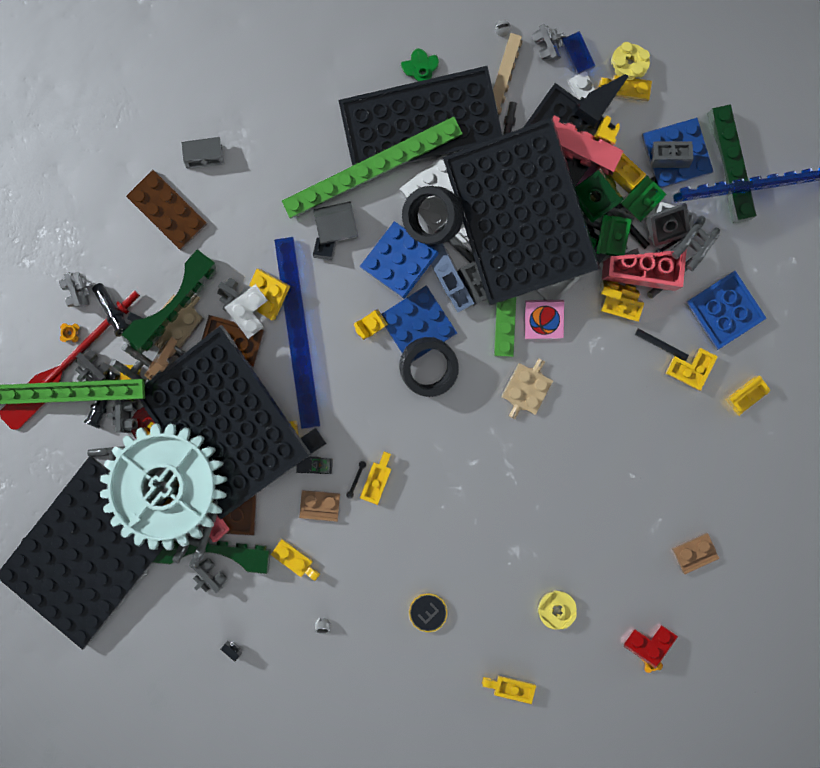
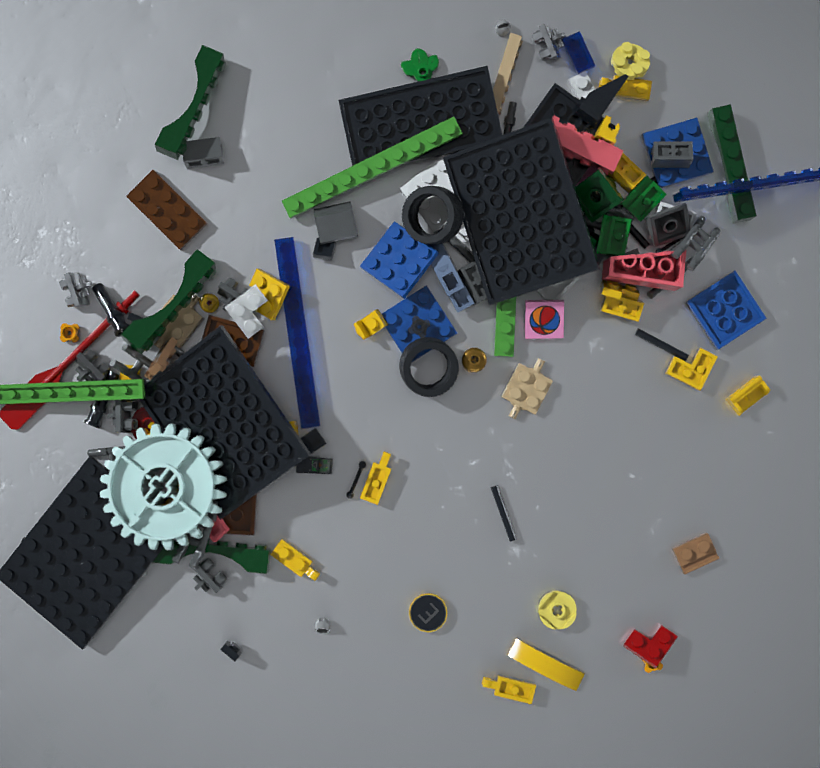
(175, 135): none -> dark green arch
(209, 302): none -> yellow tile
(319, 505): medium nougat plate -> none
(424, 325): none -> clear smoke plate
(477, 366): none -> pearl gold head
(503, 513): none -> black bar
(546, 665): none -> yellow slope

